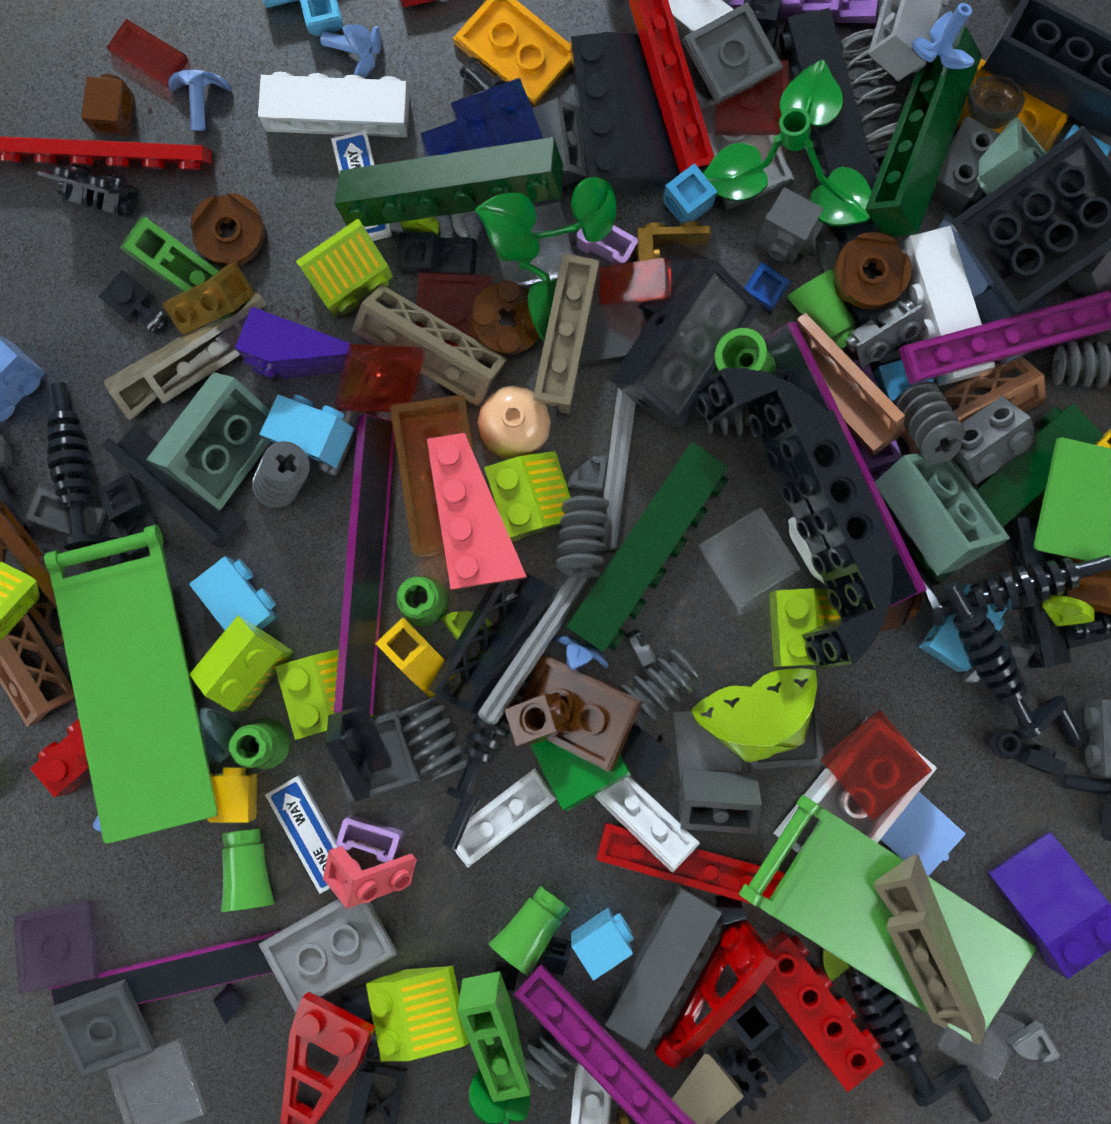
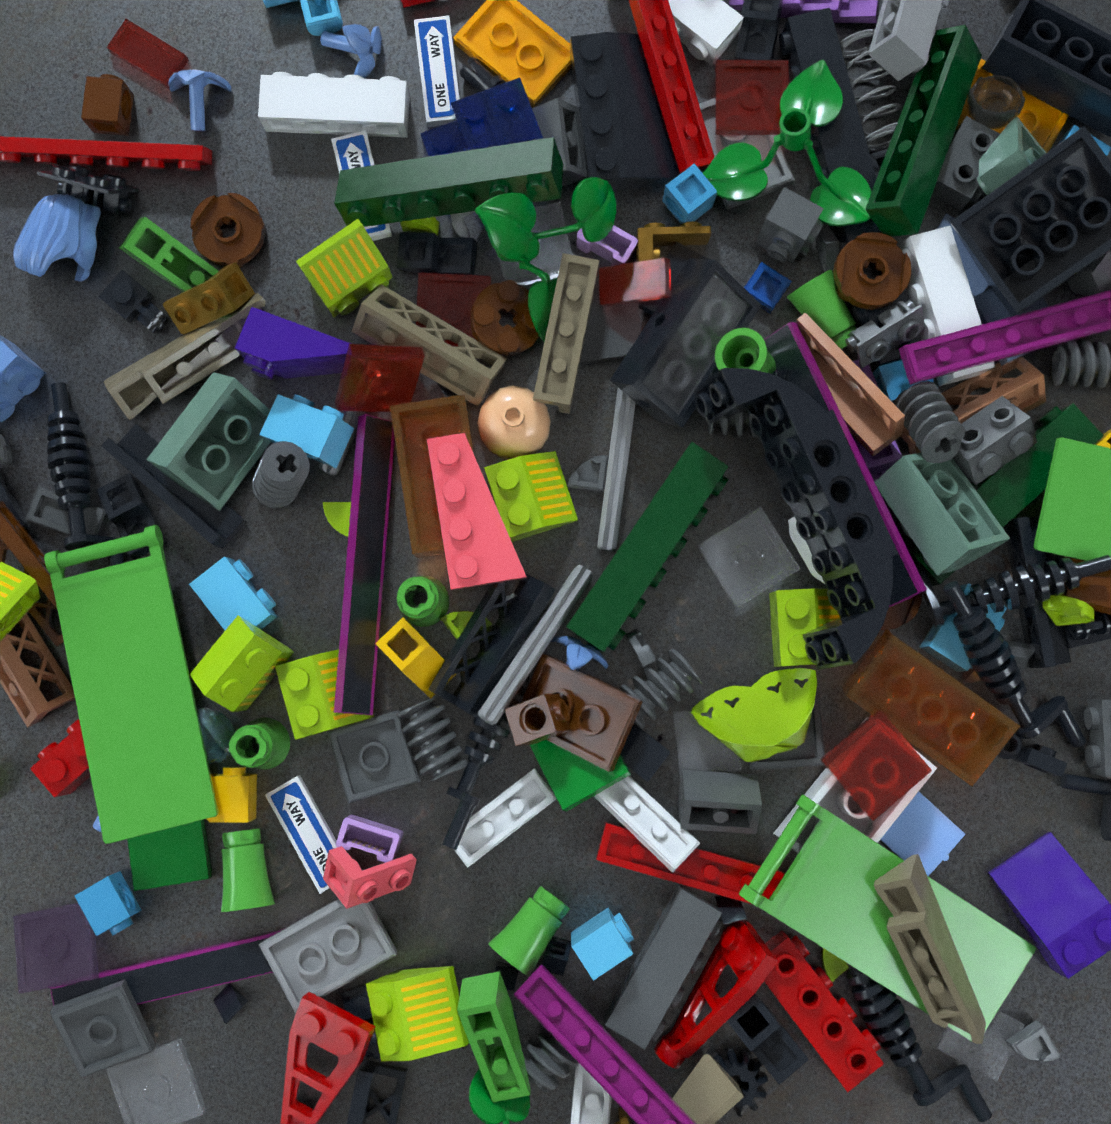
(57, 230): none -> medium blue hair
(108, 904): none -> dark azure brick
(170, 856): none -> green tile
(338, 515): none -> lime tile
(356, 749): black bracket -> none
(437, 68): none -> tile
(579, 536): dark grey piece -> none
(732, 53): dark grey tile -> none
(930, 707): none -> clear orange brick
(943, 36): medium blue plant -> none

